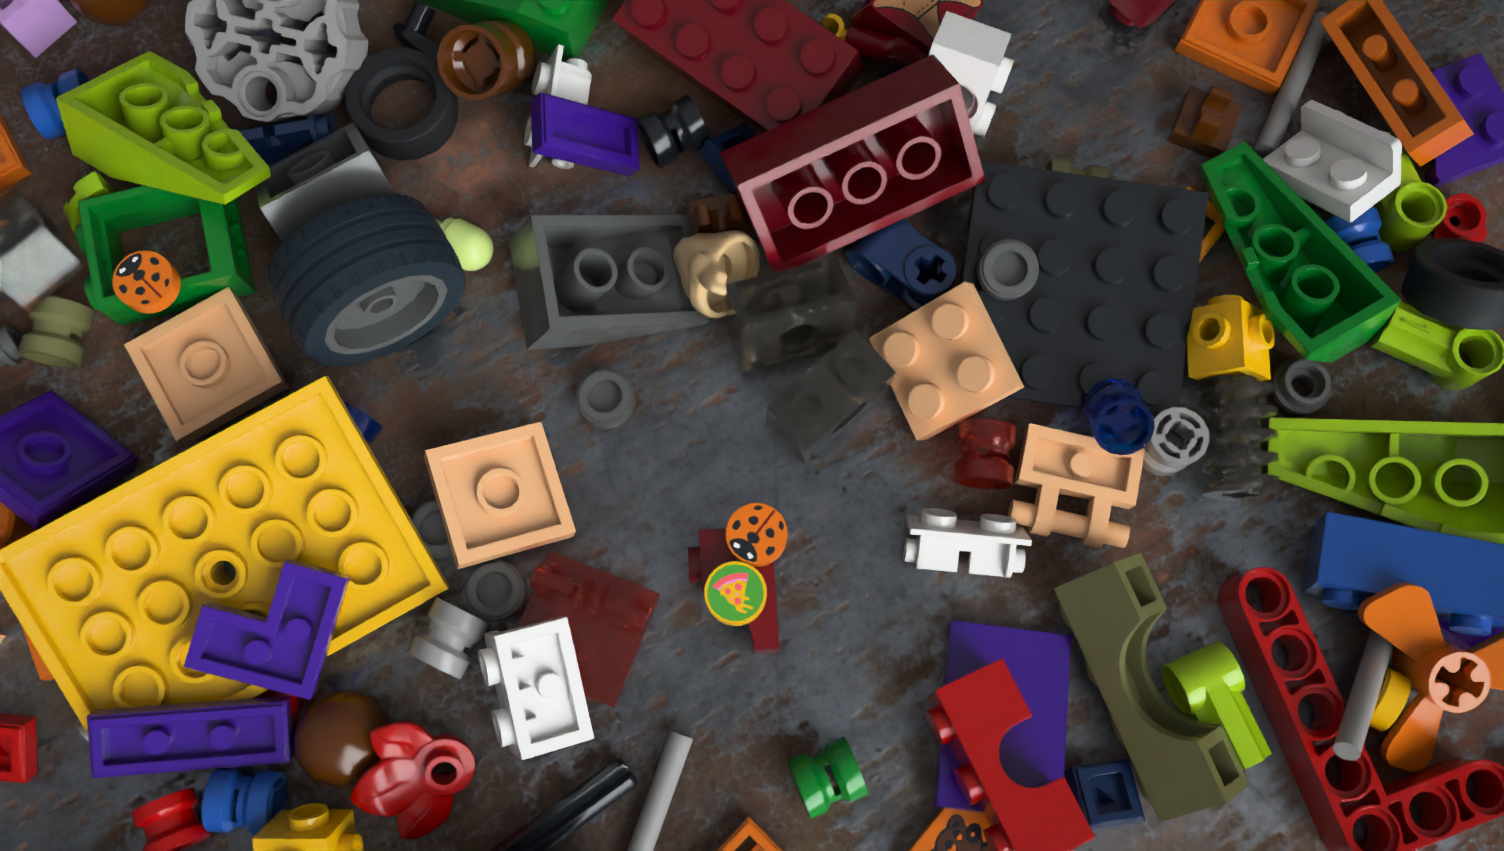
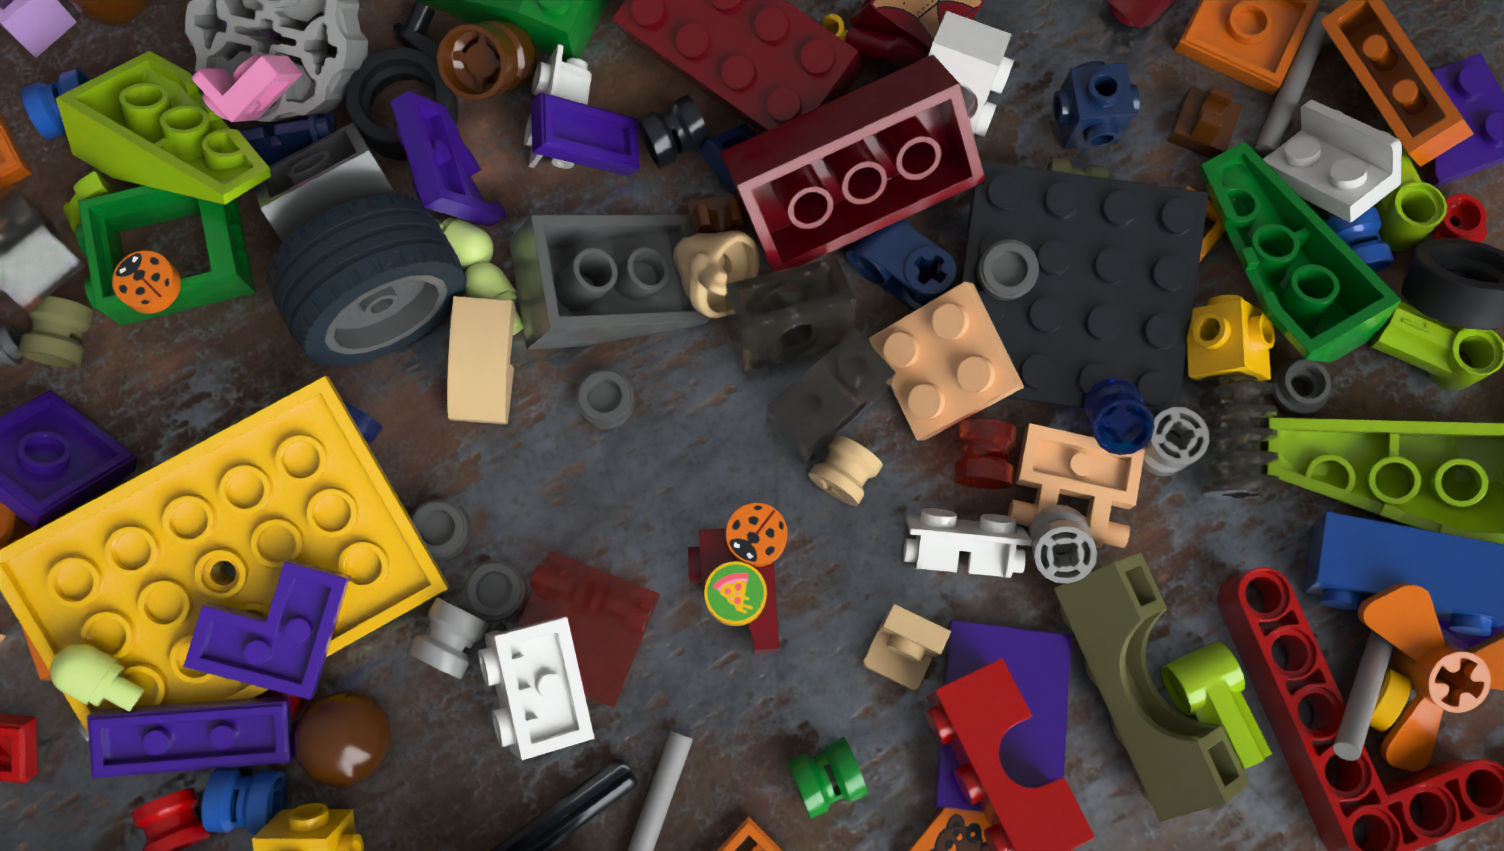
(92, 677): none -> yellowish green cylinder
(206, 366): light nougat plate -> none
(250, 89): none -> bright pink bracket
(405, 780): red plate -> none
(441, 161): none -> dark purple wing
(480, 360): none -> tan slope
(490, 282): none -> yellowish green cylinder
(499, 494): light nougat plate -> none
(845, 470): none -> tan wheel
(905, 647): none -> tan bracket
(1056, 531): none -> light grey wheel
(1095, 105): none -> dark blue brick
(1106, 794): dark blue tile -> none

